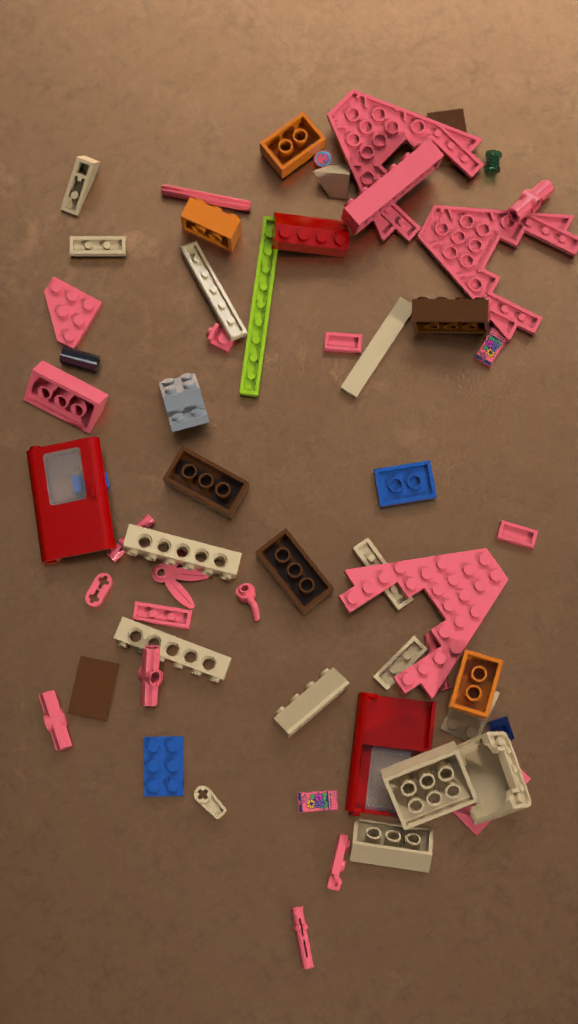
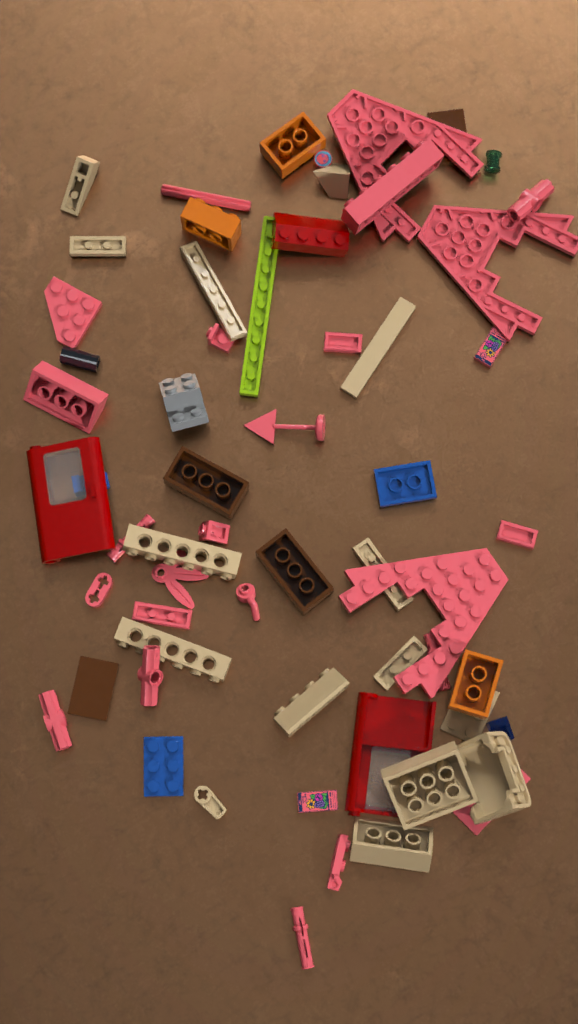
(214, 532): none -> coral bracket
(266, 425): none -> coral piece
(450, 315): reddish brown brick -> none

